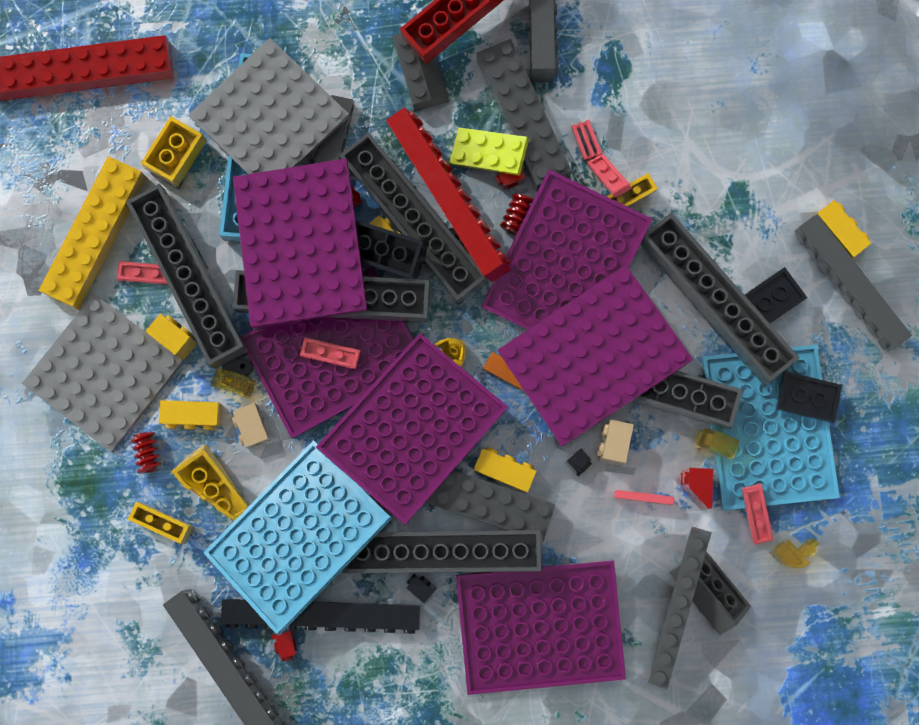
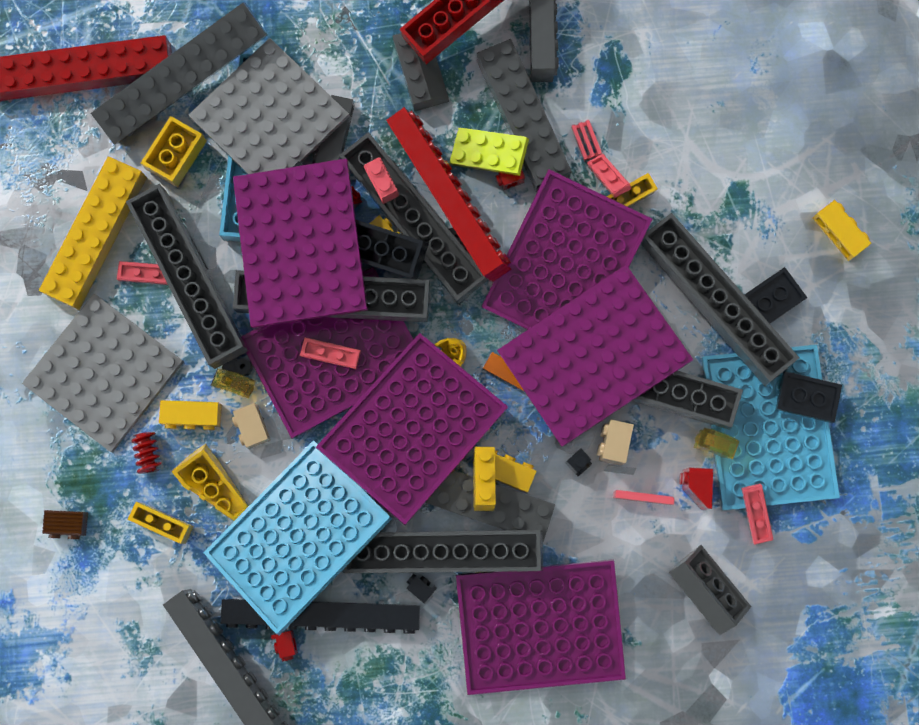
(65, 523): none -> reddish brown brick
(175, 339): yellow brick -> none
(179, 73): none -> dark grey brick
(381, 180): none -> coral brick
(484, 478): none -> yellow brick
(515, 213): red piece -> none
(679, 607): dark grey brick -> none
(792, 557): clear yellow brick -> none
(852, 283): dark grey brick -> none

